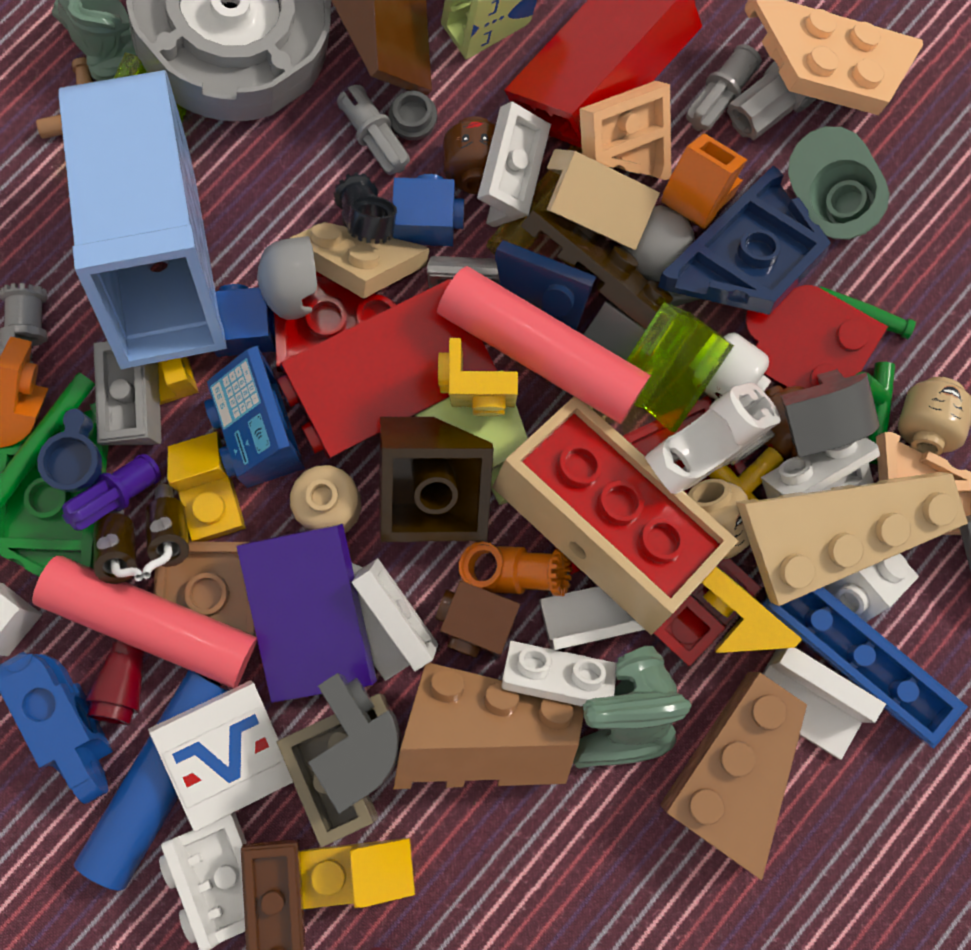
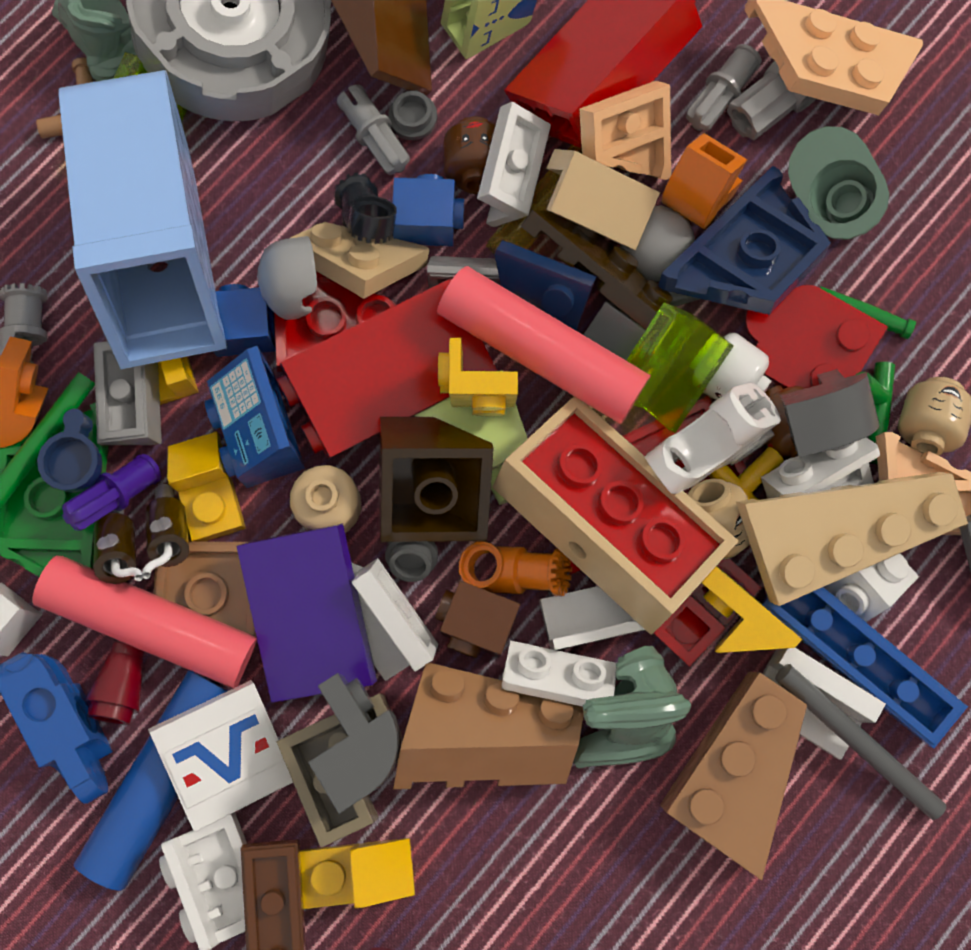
(411, 559): none -> dark grey plate
(861, 742): none -> dark grey bar

